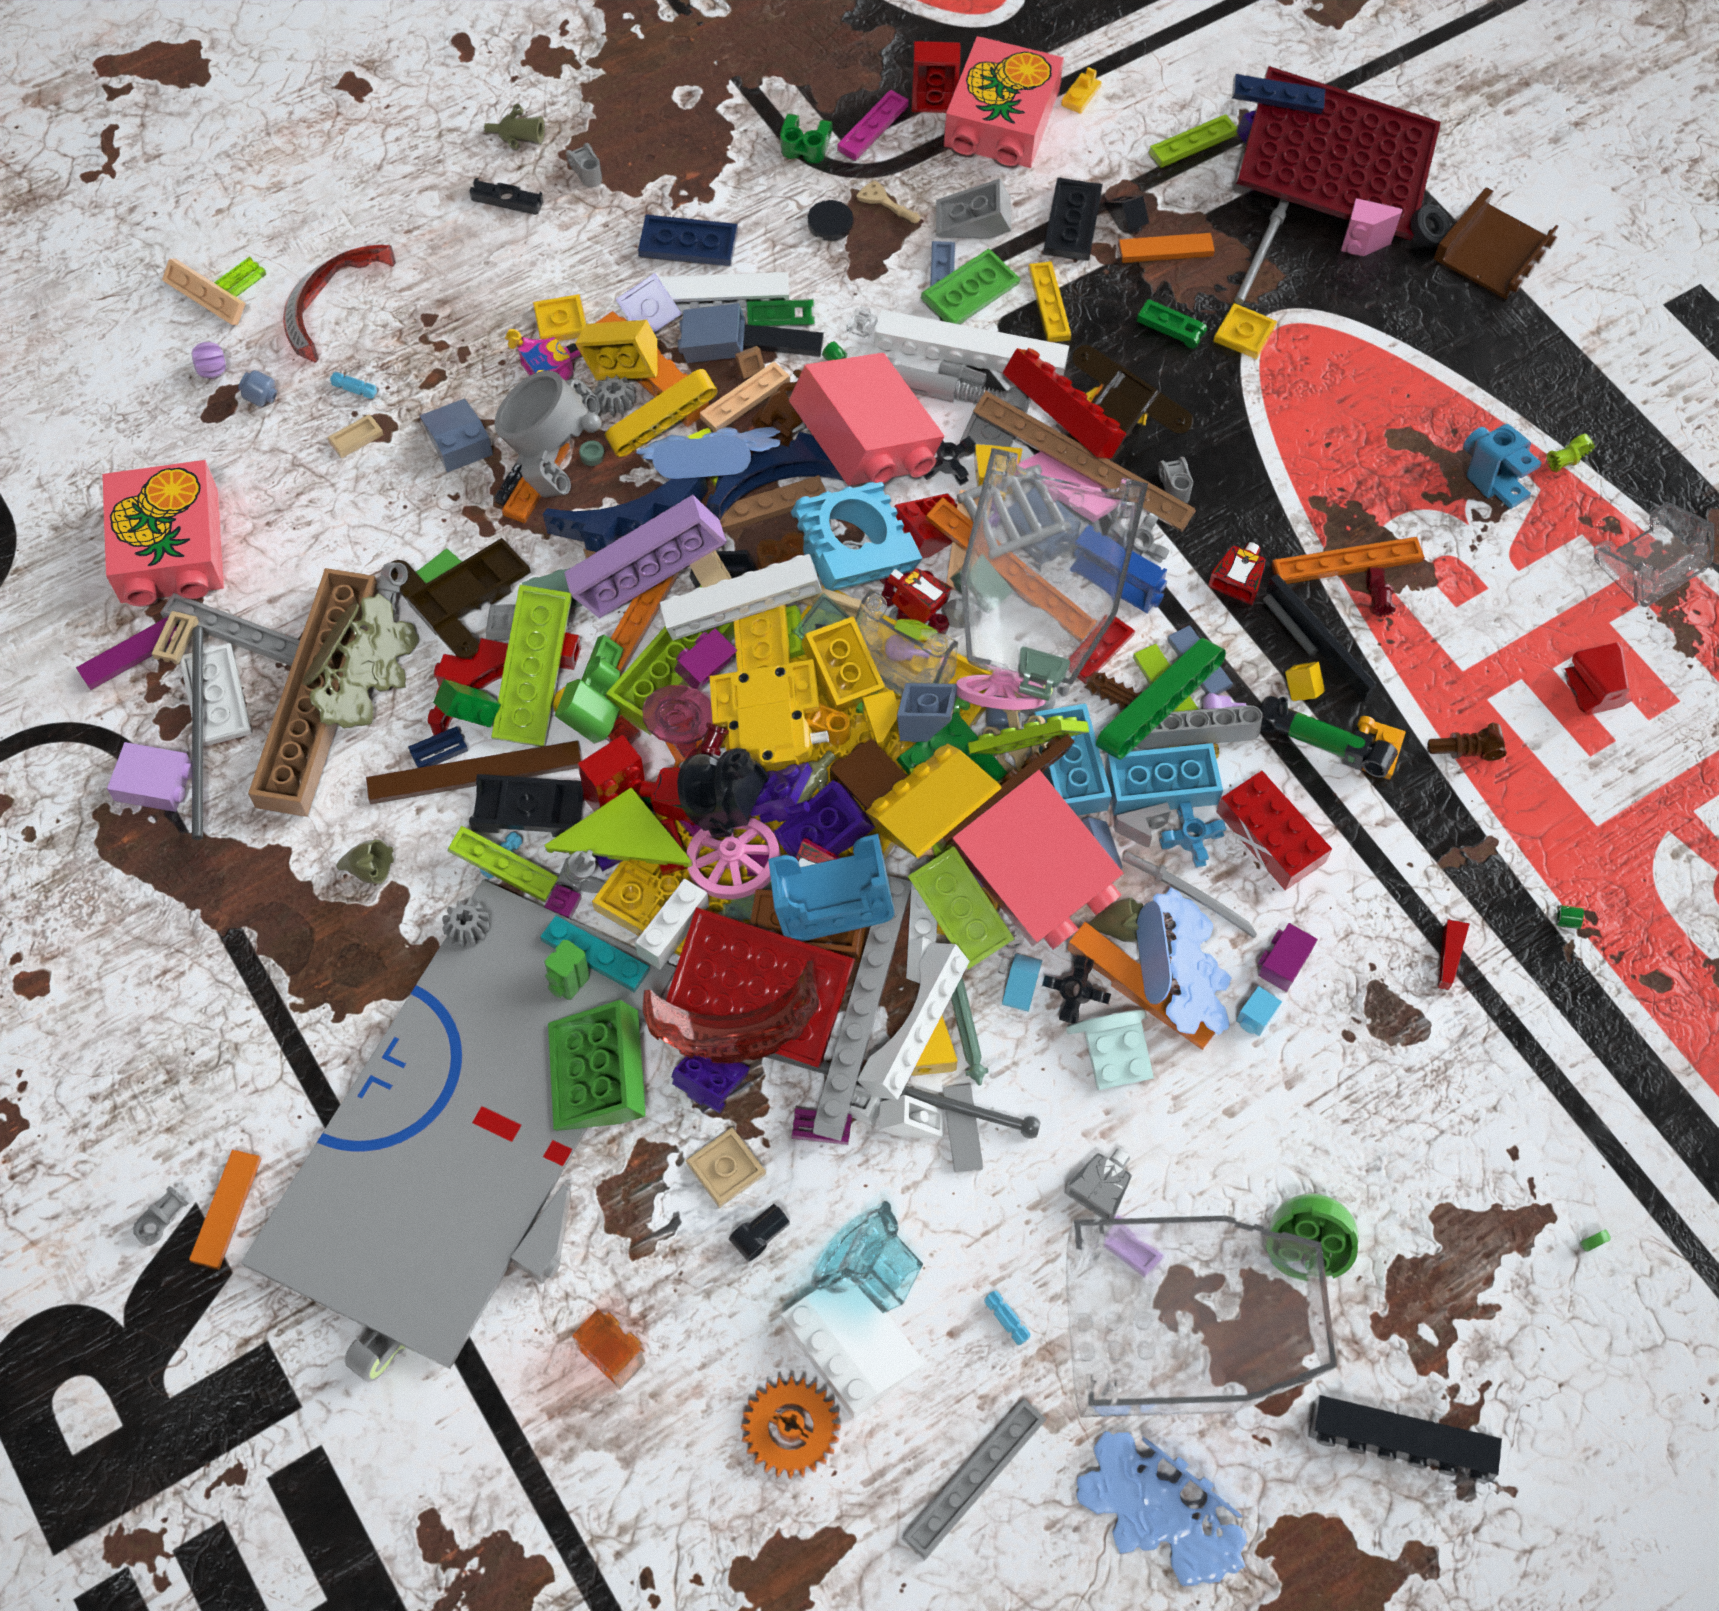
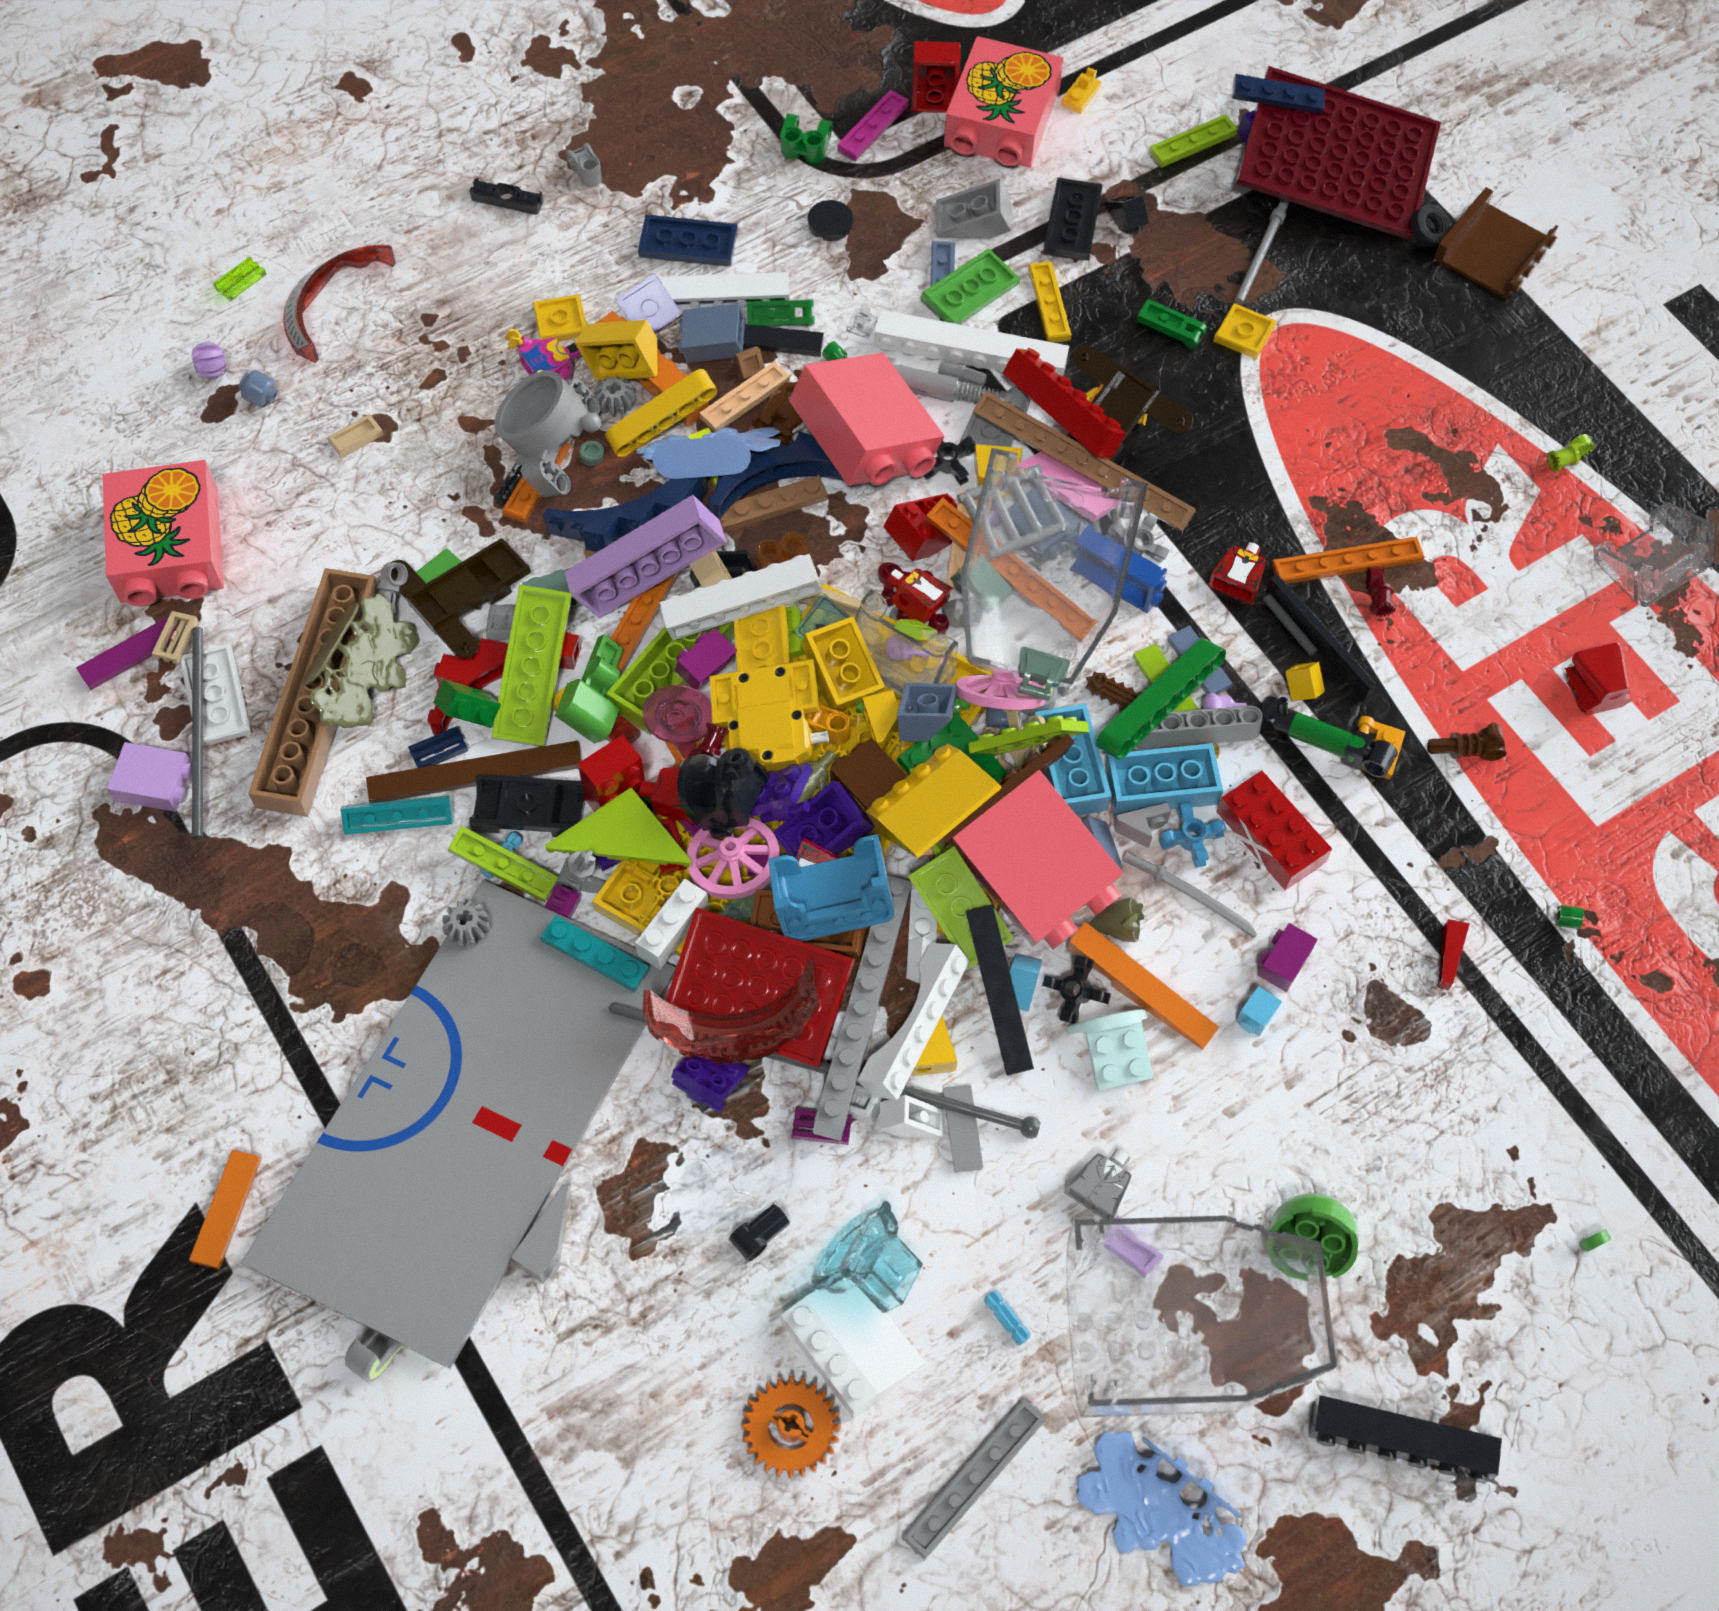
(159, 1215): light grey connector -> none
(203, 291): light nougat plate -> none
(235, 629): light grey tile -> none
(353, 385): medium azure axle -> none
(368, 861): olive hat -> none
(396, 815): none -> teal plate
(457, 434): sand blue slope -> none
(523, 129): olive piece -> none
(566, 970): bright green brick -> none
(596, 1068): bright green slope -> none
(609, 1348): clear orange brick -> none
(725, 1167): tan tile -> none
(872, 513): medium azure hose -> none
(876, 193): tan piece -> none
(968, 1033): sand green wheel -> none
(1000, 990): none -> black tile
(1111, 643): red tile -> none
(1166, 247): orange tile -> none
(1176, 478): light grey piece -> none
(1192, 970): light blue plant -> none
(1370, 227): bright pink slope -> none
(1504, 452): dark azure piece -> none

